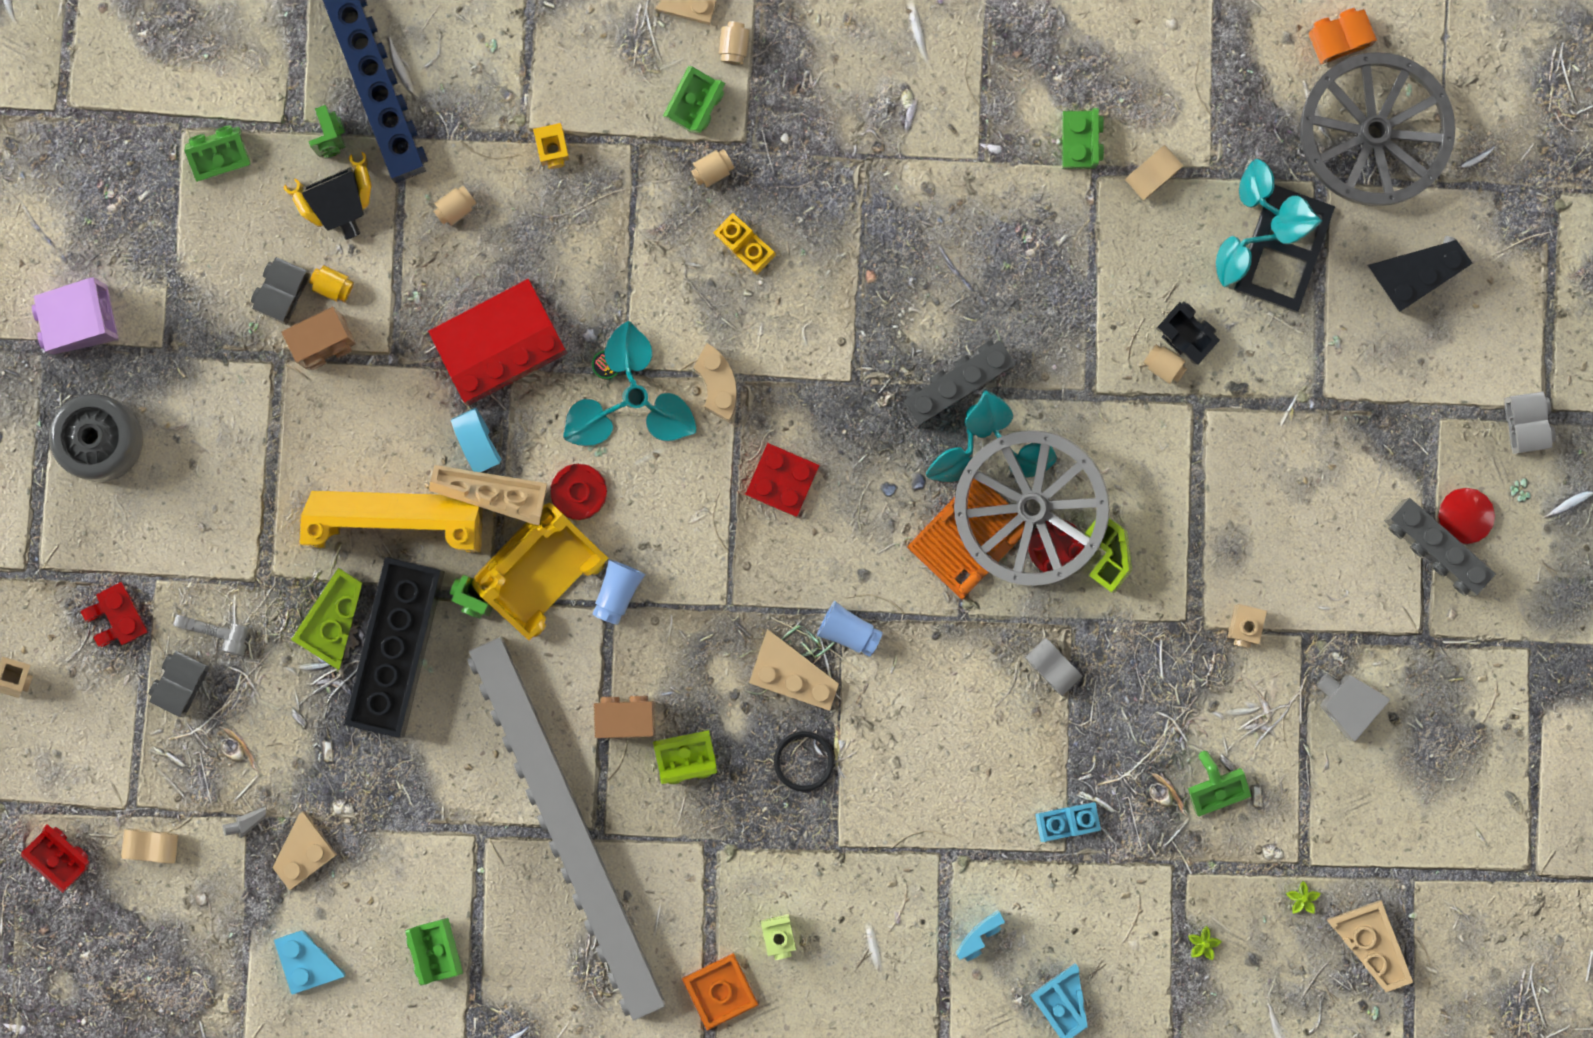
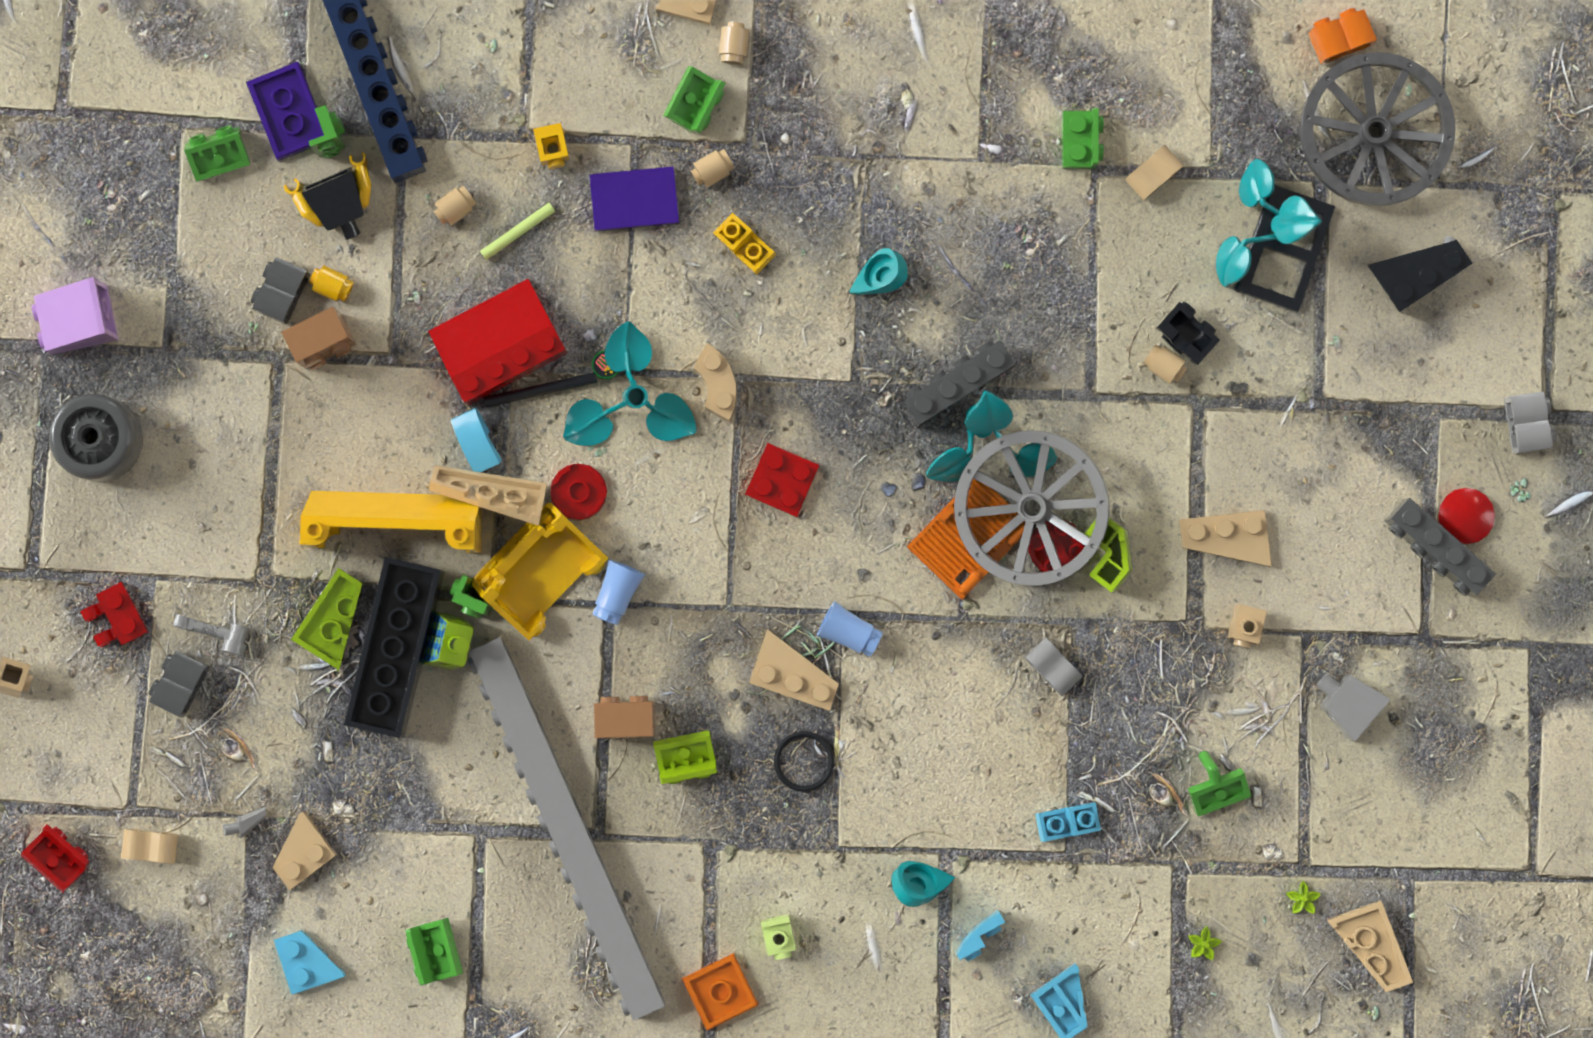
(286, 110): none -> dark purple tile
(448, 642): none -> lime torso
(517, 231): none -> yellowish green bar
(539, 390): none -> black bar
(634, 199): none -> dark purple tile
(881, 273): none -> teal piece
(919, 884): none -> teal piece
(1229, 535): none -> tan wing

